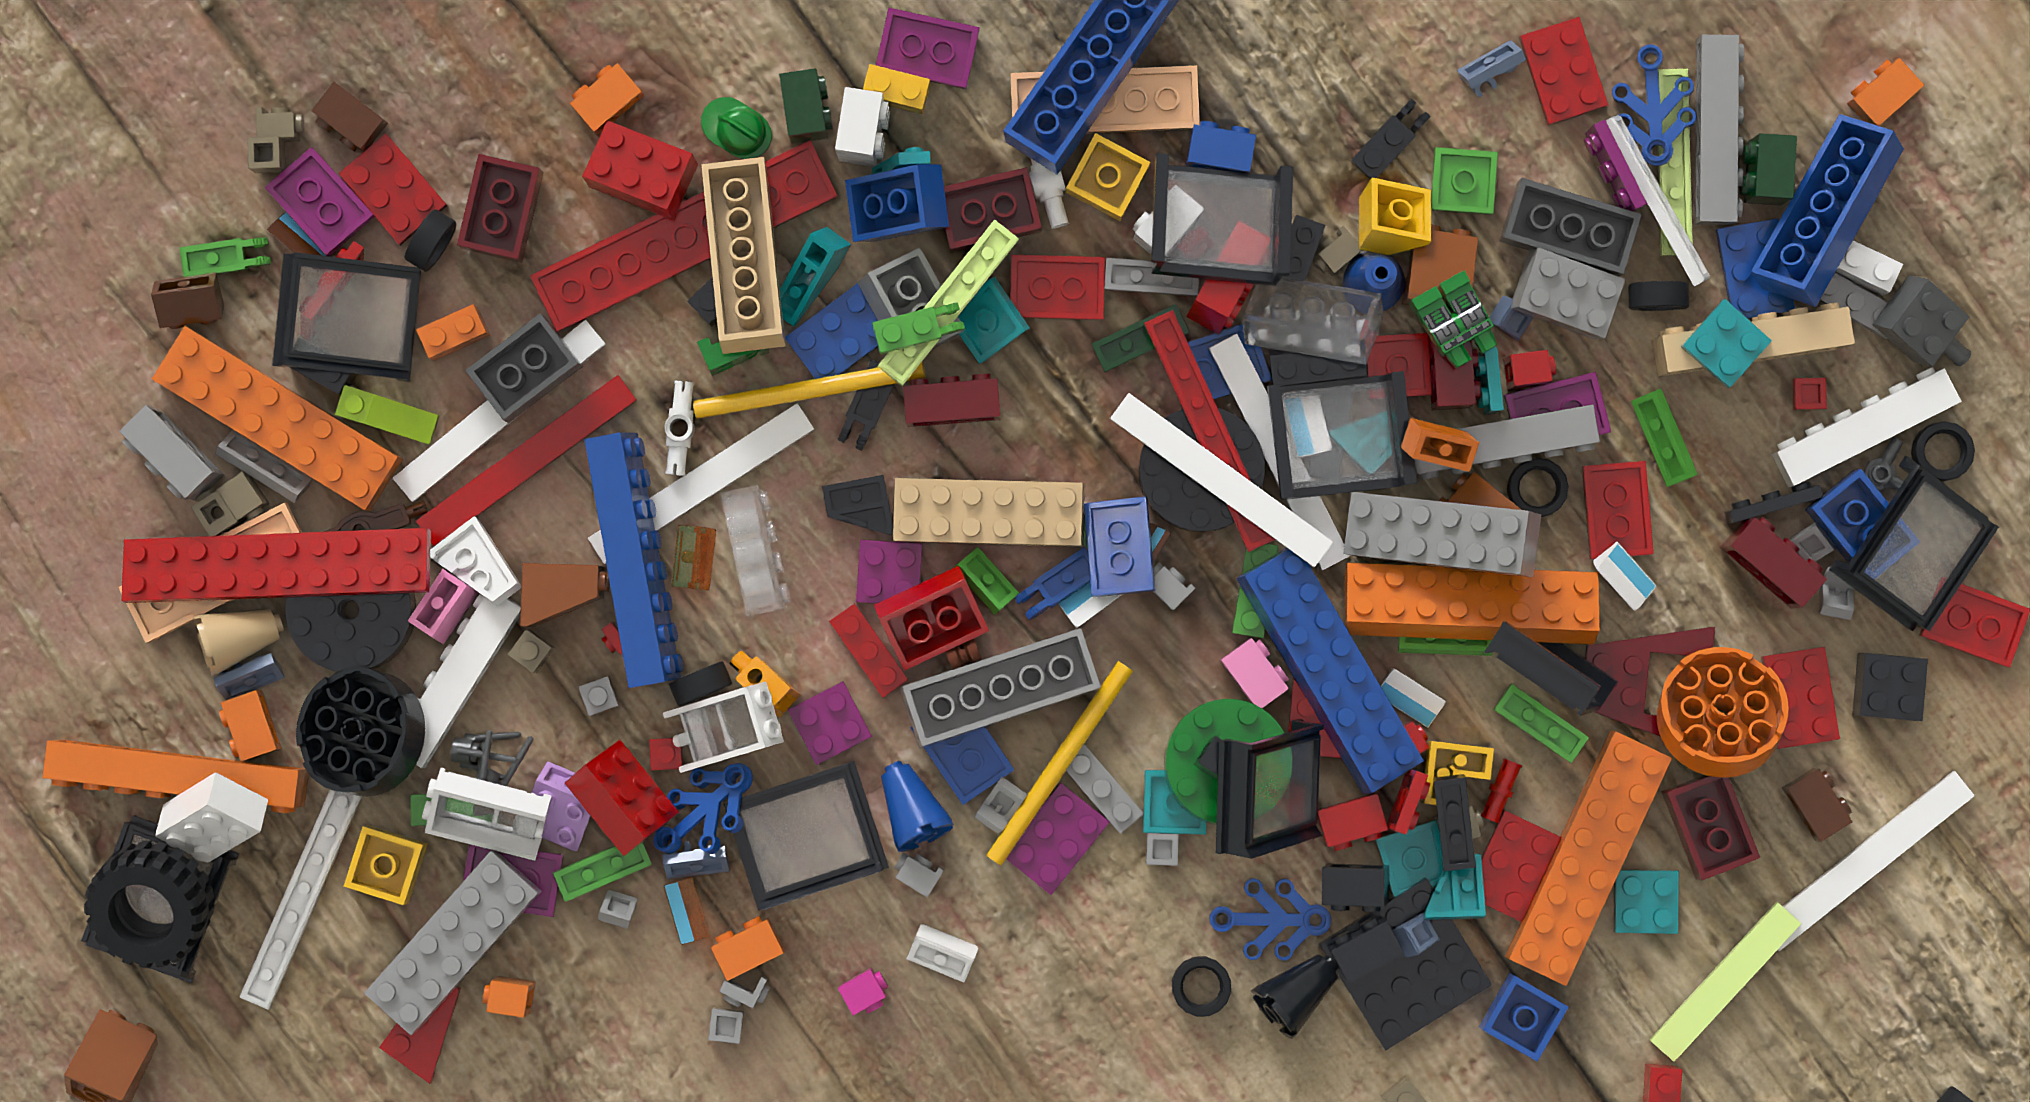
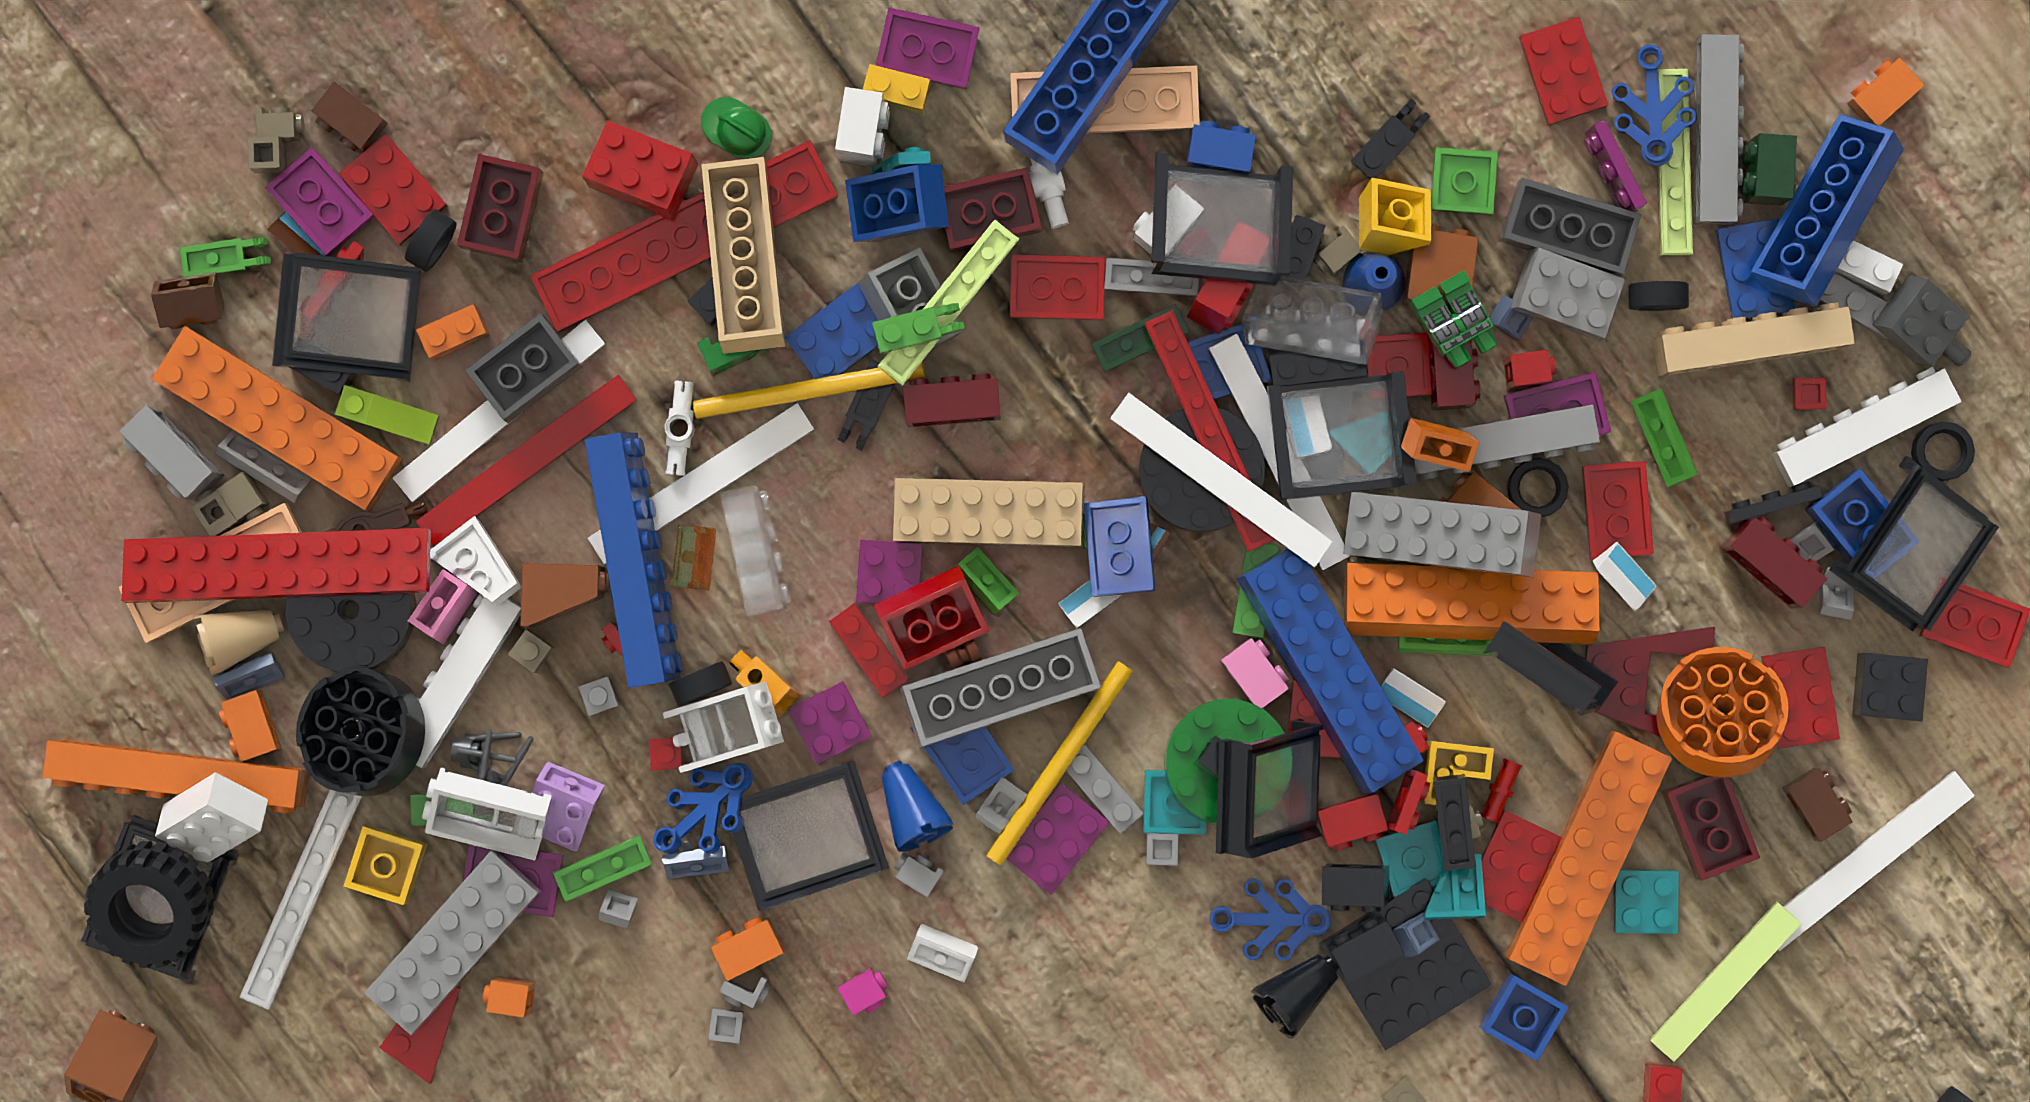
(606, 97): orange brick -> none
(621, 797): red brick -> none
(687, 910): slope -> none
(803, 105): dark green brick -> none
(811, 272): teal slope -> none
(860, 503): black wing -> none
(990, 321): teal plate -> none
(1058, 583): blue hinge -> none
(1107, 177): yellow brick -> none
(1169, 586): light grey brick -> none
(1212, 1007): black tyre -> none
(1490, 381): teal plate -> none
(1498, 61): sand blue plate -> none
(1540, 723): bright green plate -> none
(1658, 202): white tile -> none
(1726, 343): teal plate -> none
(1882, 471): dark grey piece -> none

